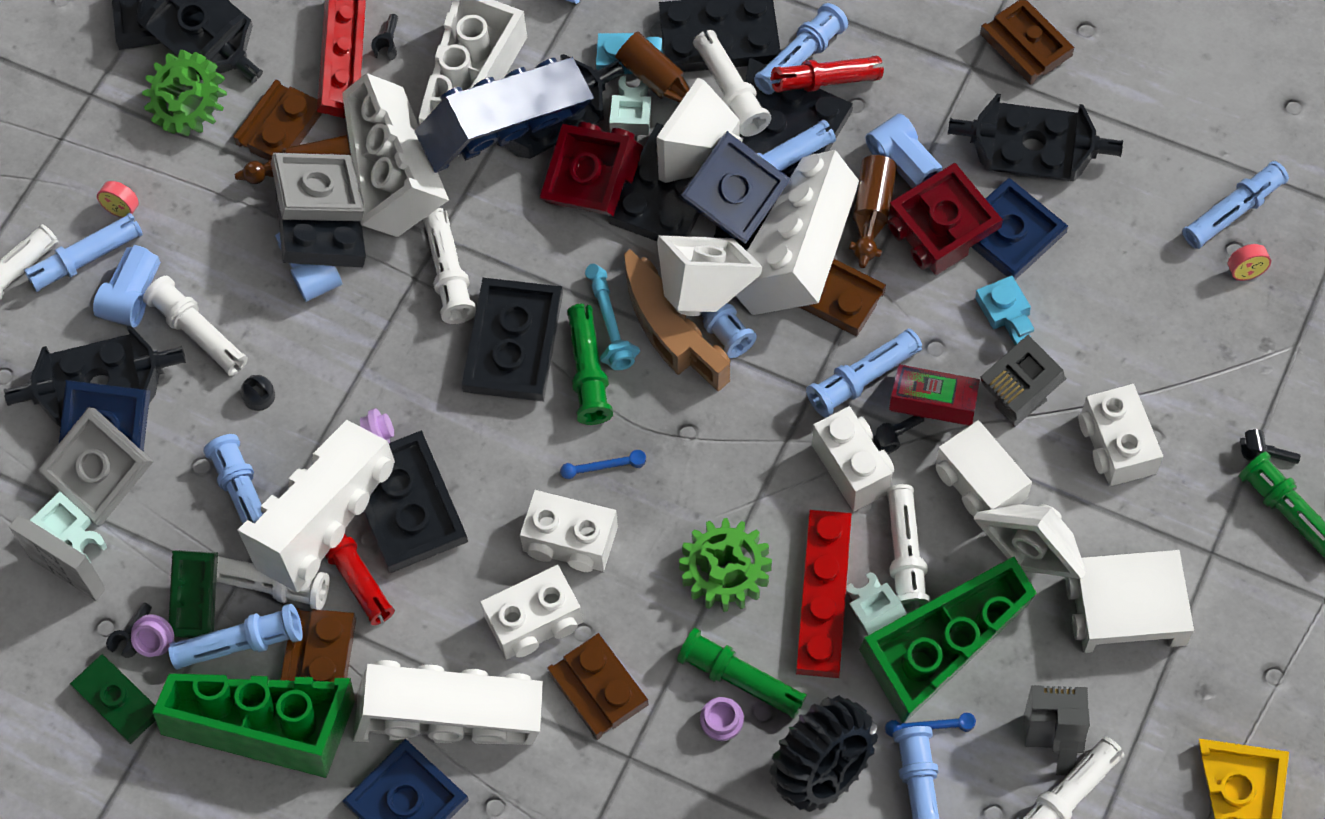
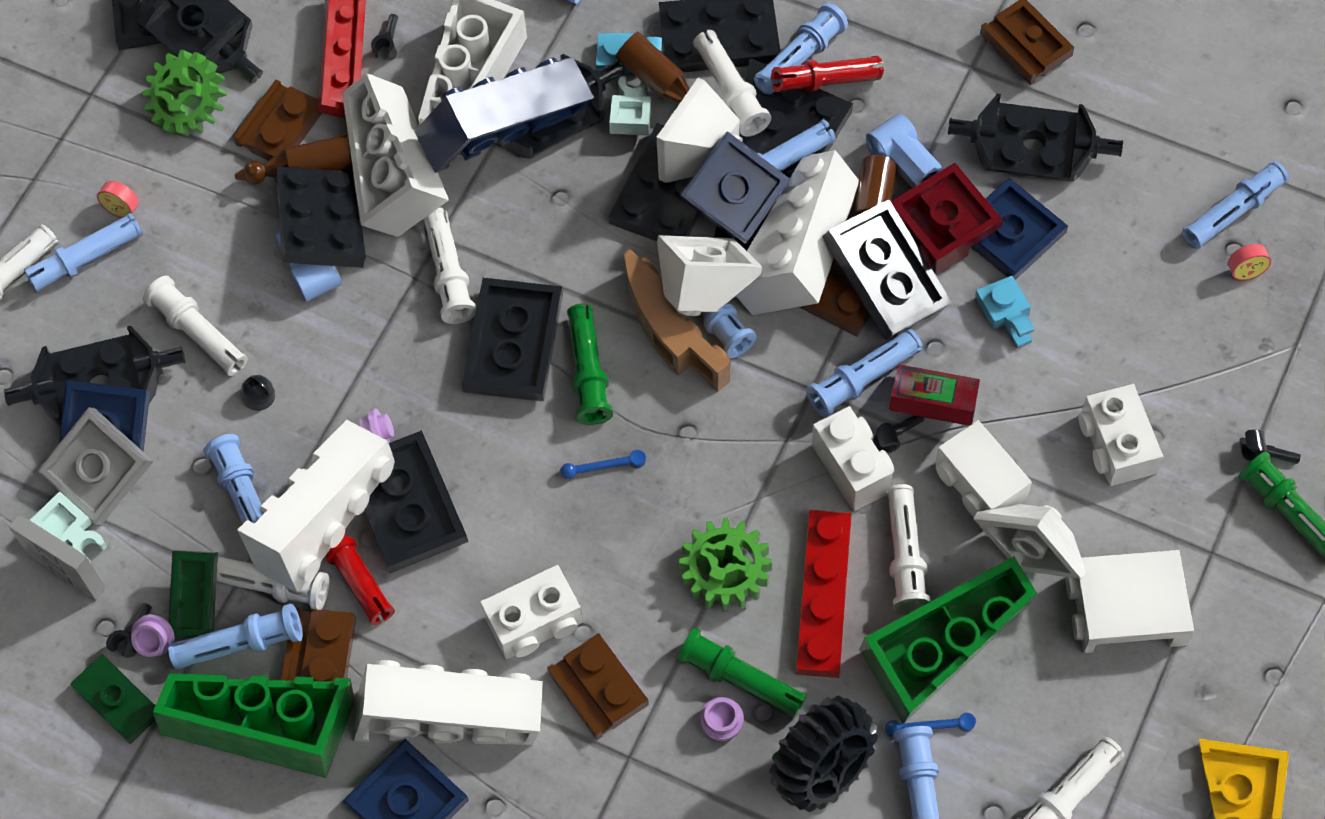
(123, 297): light blue piece -> none
(317, 187): light grey tile -> none
(568, 531): white brick -> none
(591, 168): dark red plate -> none
(619, 353): medium azure piece -> none
(875, 604): light aqua plate -> none
(887, 269): none -> plate
(1022, 380): dark grey piece -> none
(1058, 721): dark grey piece -> none

